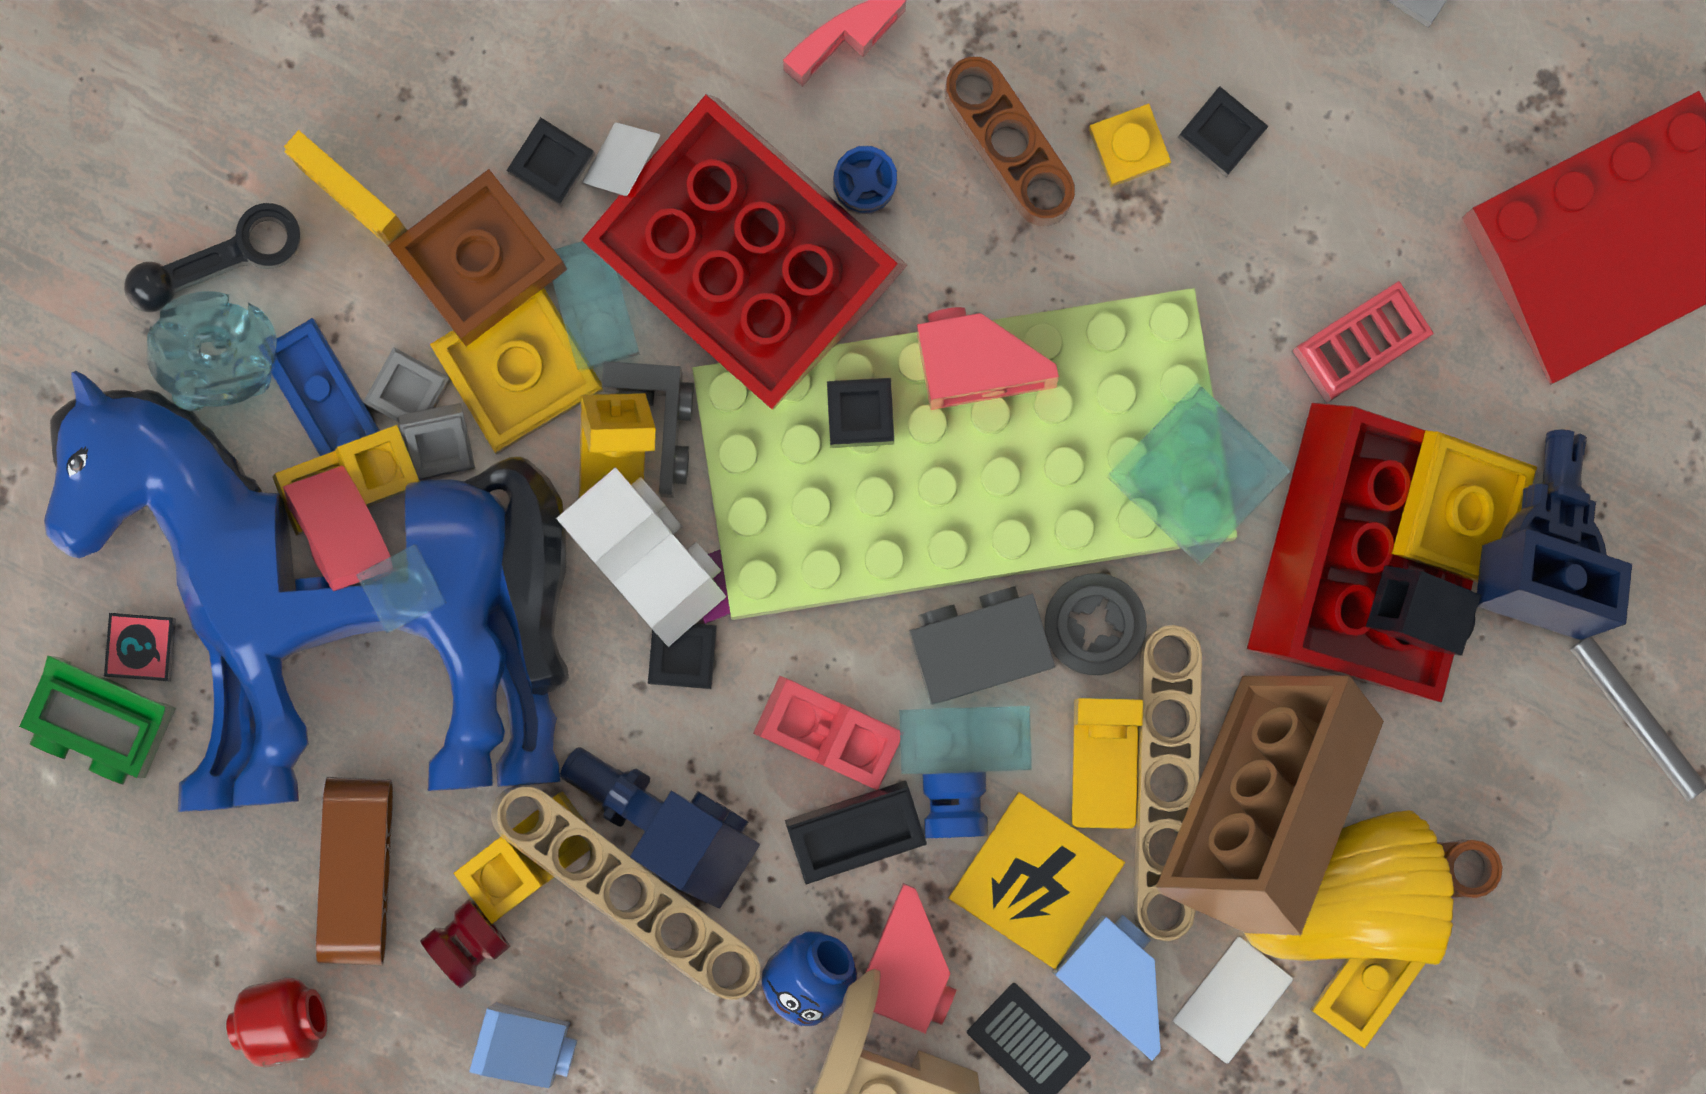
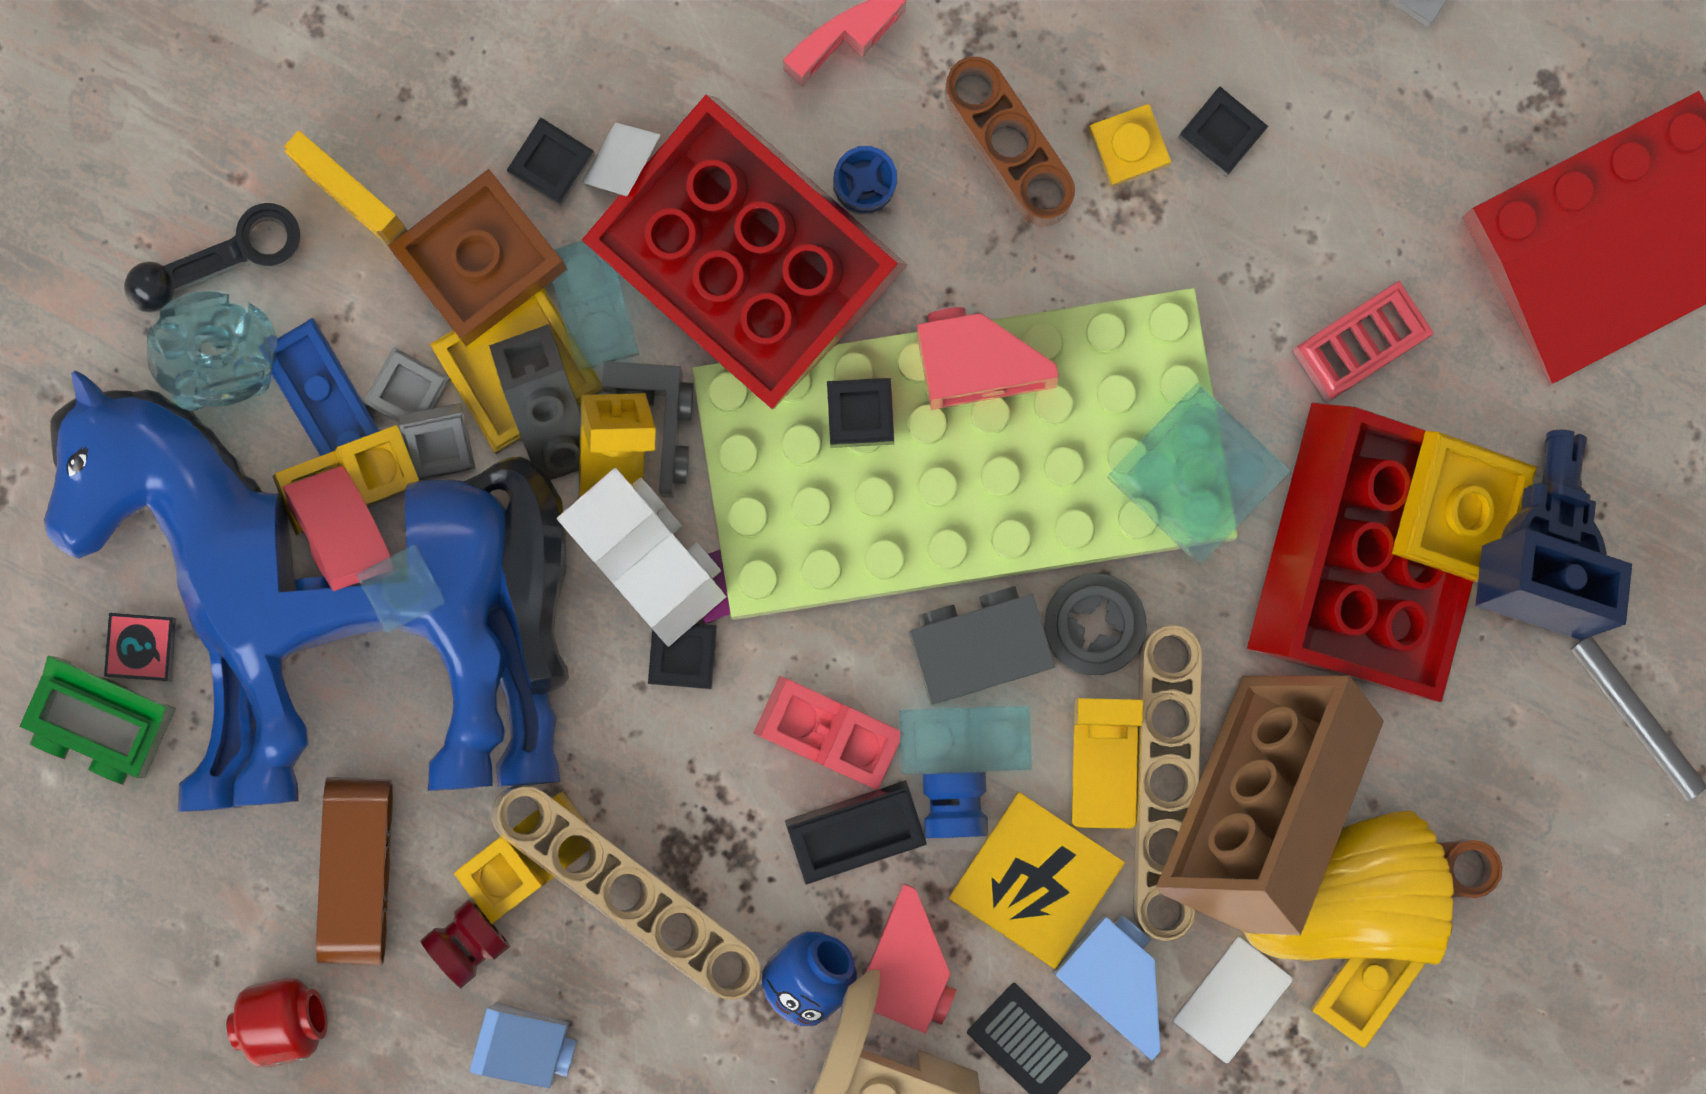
(540, 399): none -> dark grey bracket
(685, 841): dark blue brick -> none
(1423, 610): black brick -> none

